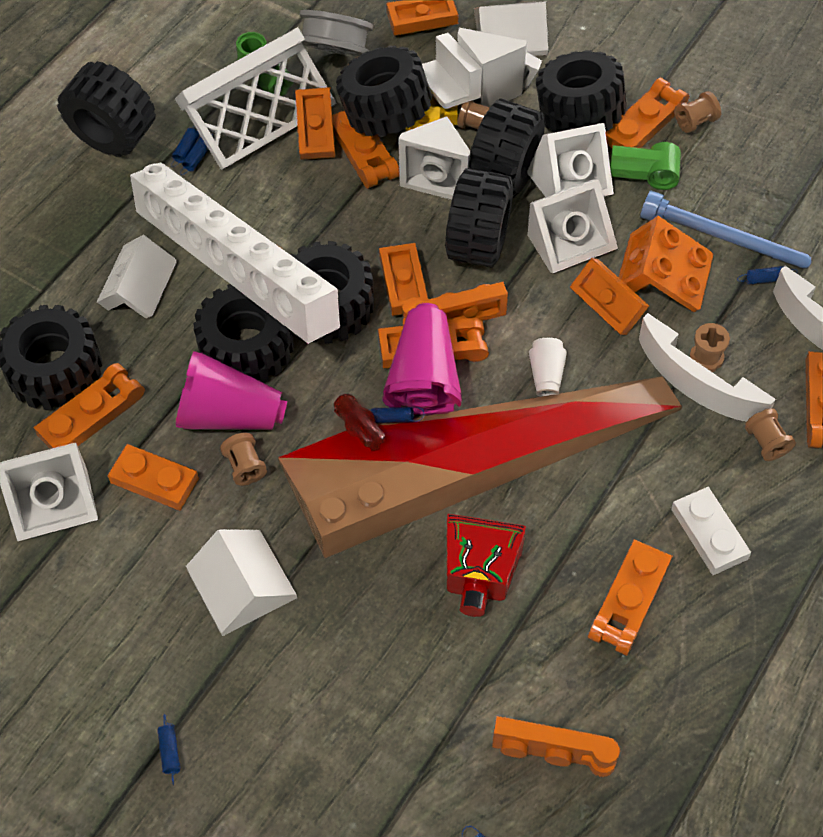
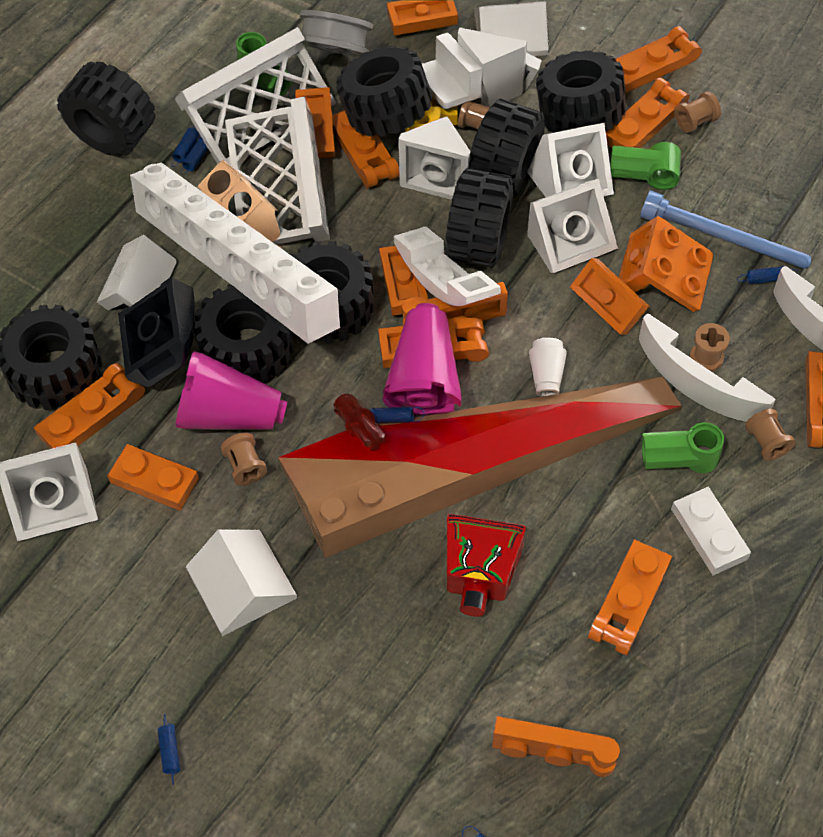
(157, 332): none -> black slope
(225, 182): none -> light nougat piece
(304, 162): none -> white fence
(438, 273): none -> white slope
(658, 58): none -> orange plate
(680, 448): none -> bright green piece

